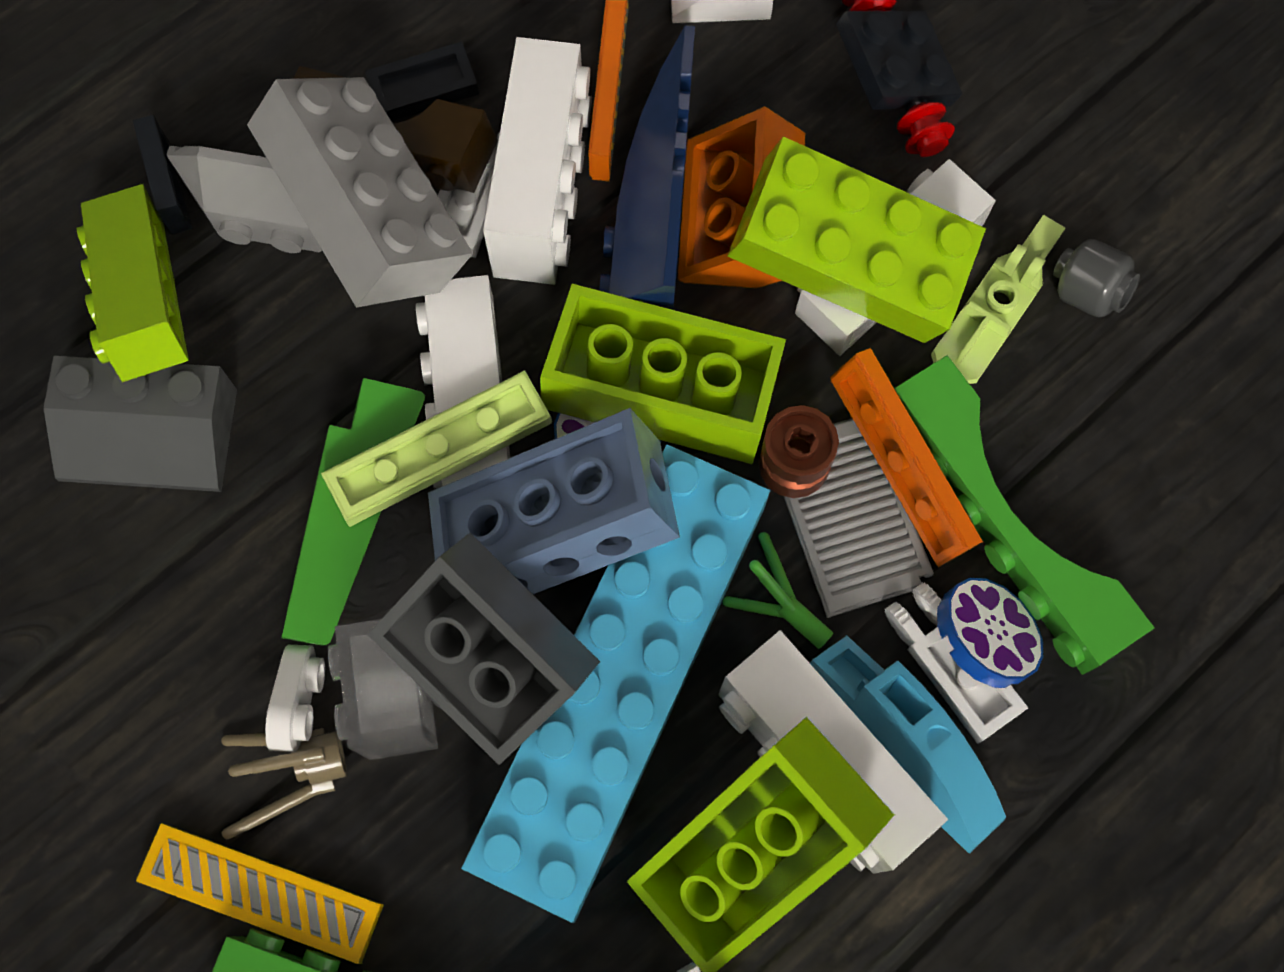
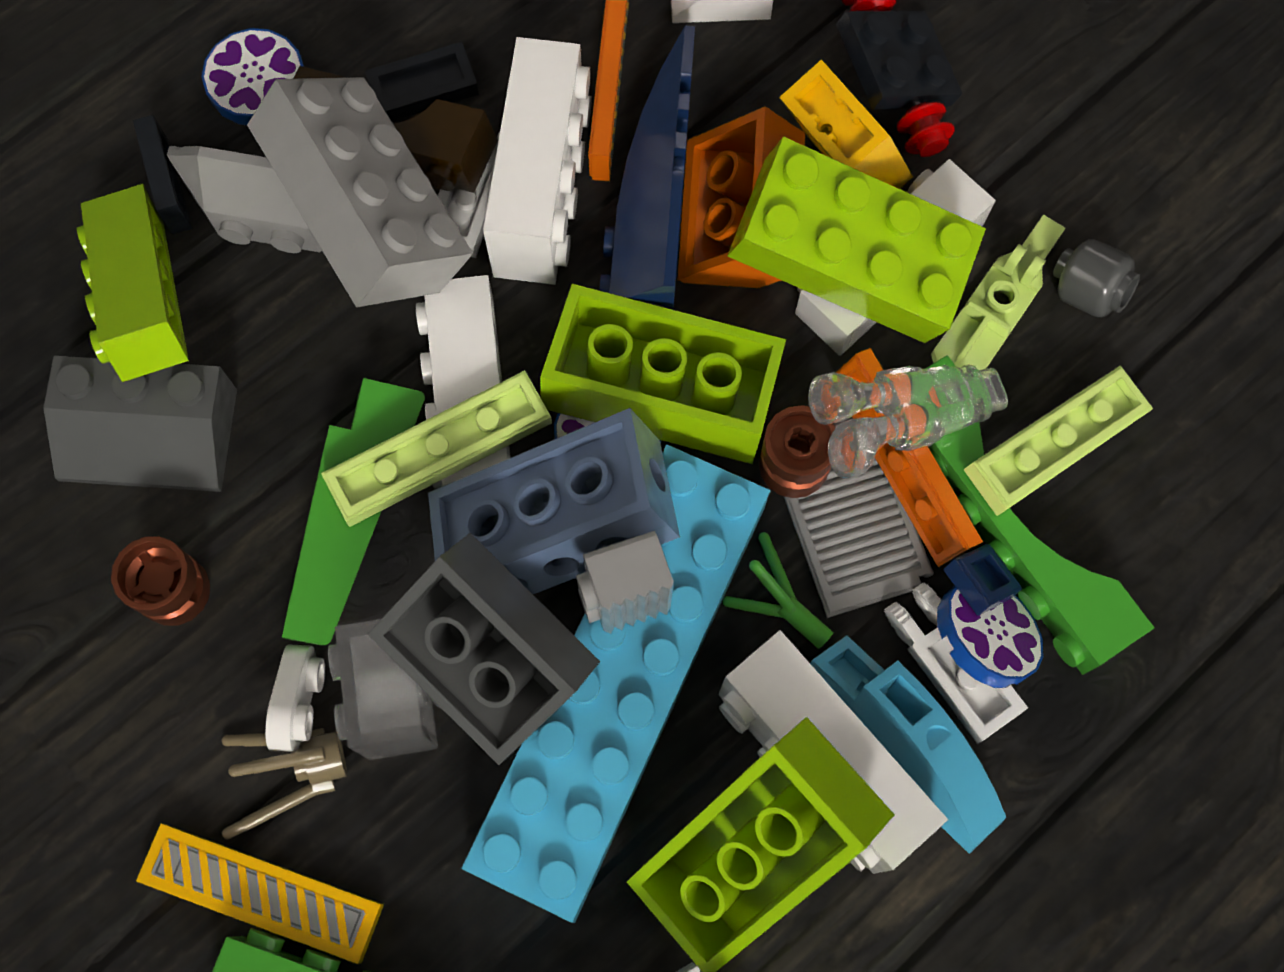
(160, 581): none -> copper wheel
(244, 68): none -> tile
(626, 582): none -> light grey brick
(843, 126): none -> yellow window
(916, 405): none -> clear piece
(982, 579): none -> dark blue tile
(1057, 440): none -> yellowish green tile

